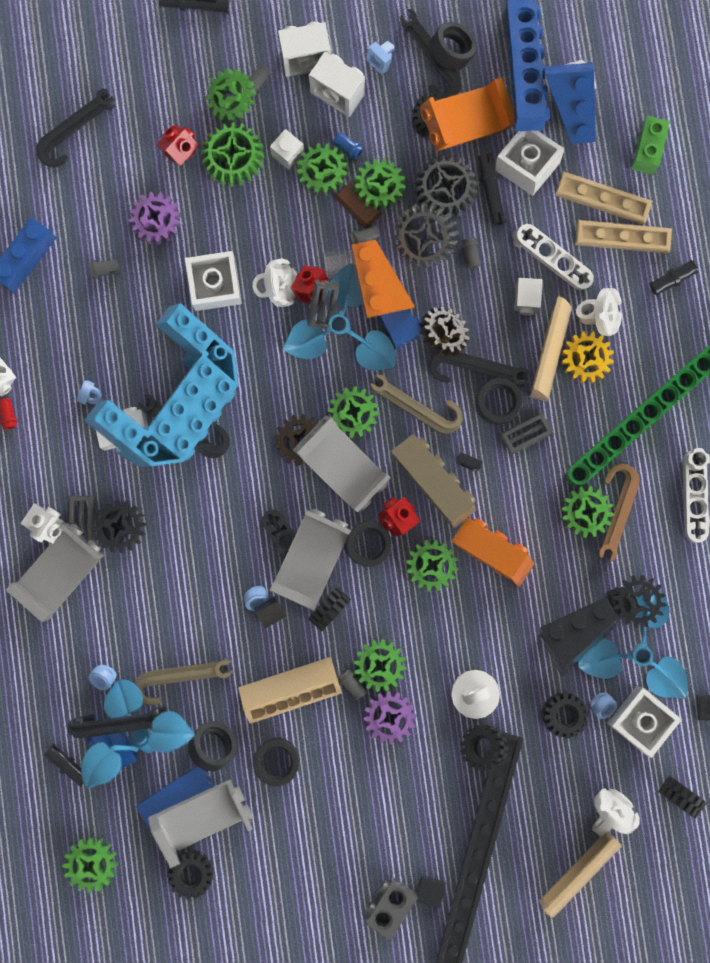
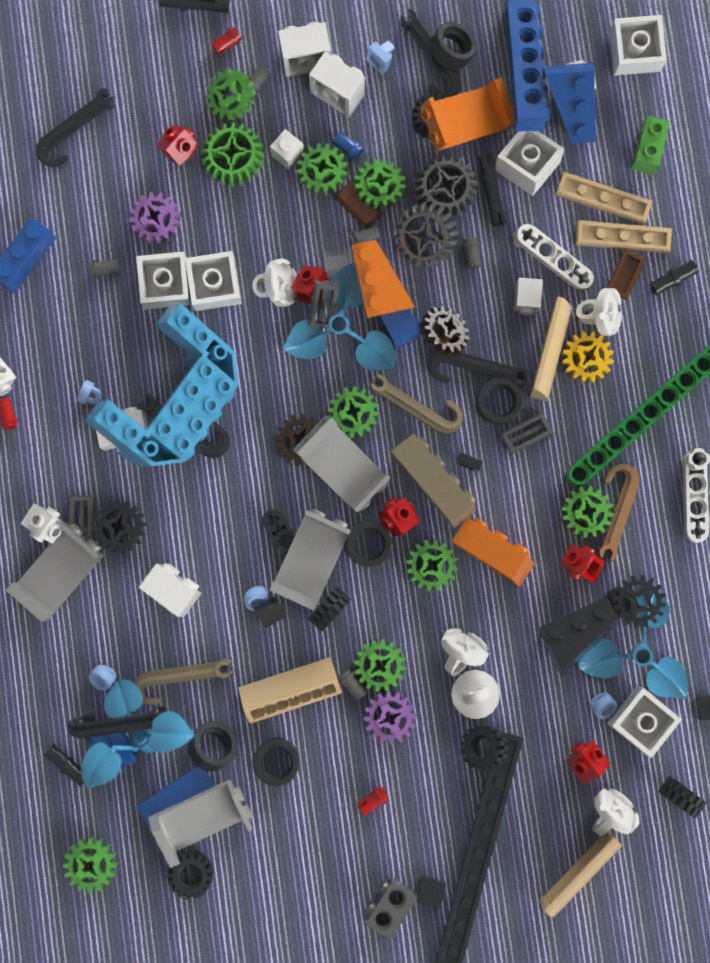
(163, 280): none -> white brick
(170, 589): none -> white brick
(226, 41): none -> red pin
(373, 800): none -> red pin
(463, 650): none -> white tile
(577, 723): black tyre -> none
(582, 563): none -> red brick
(587, 761): none -> red brick
(626, 273): none -> reddish brown tile
(637, 45): none -> white brick

